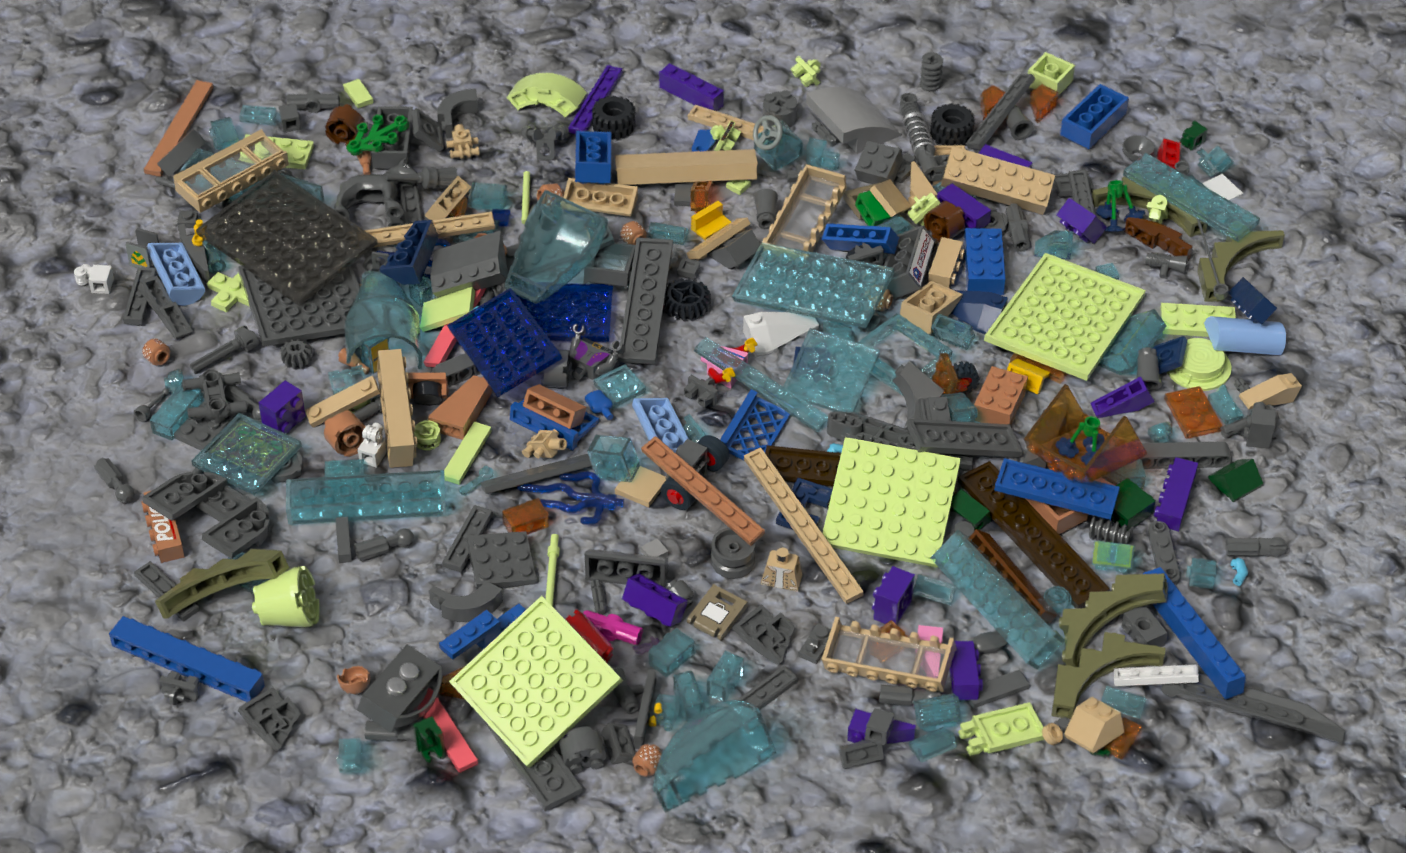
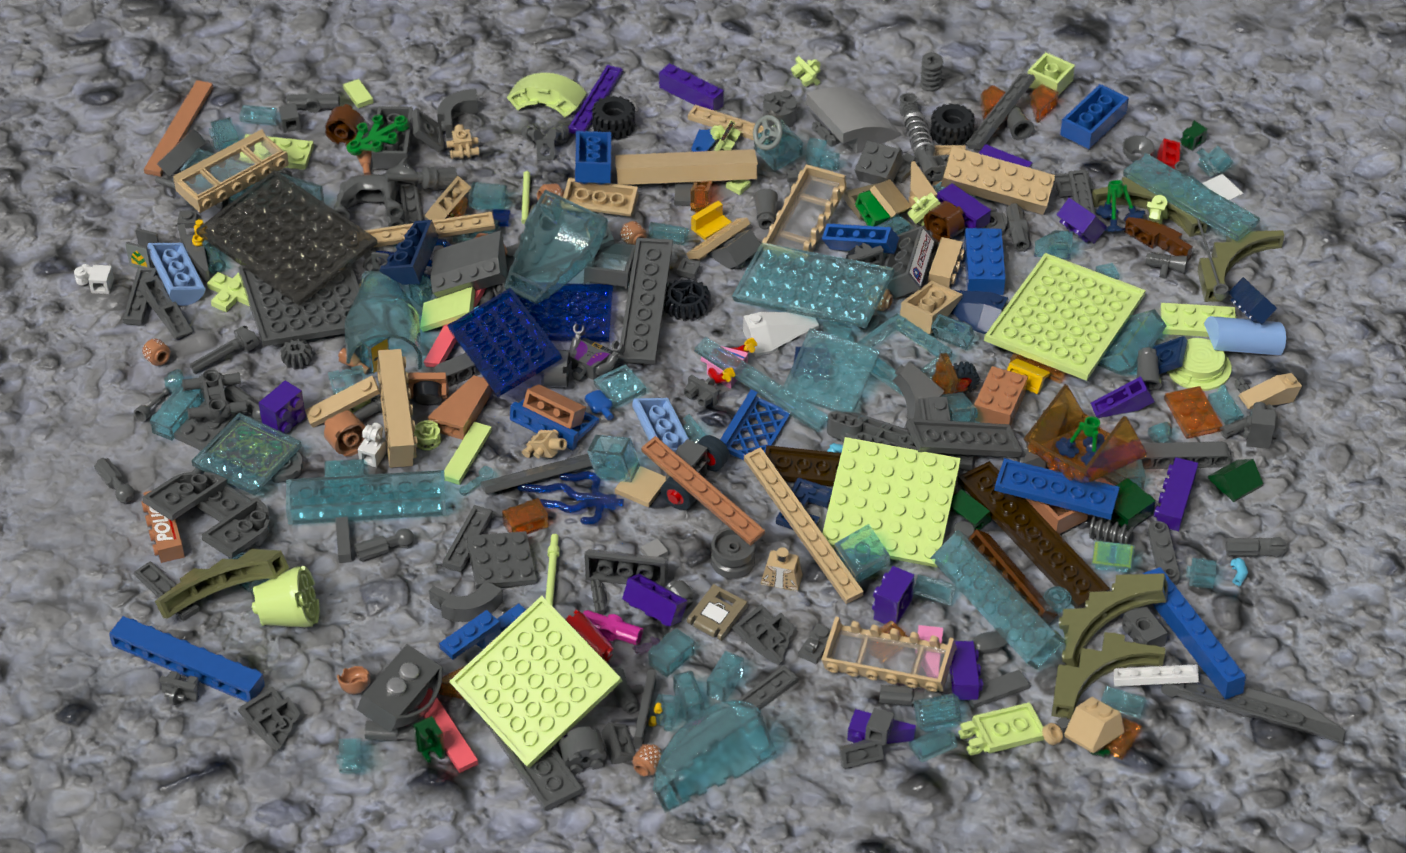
(862, 553): none -> clear light blue brick

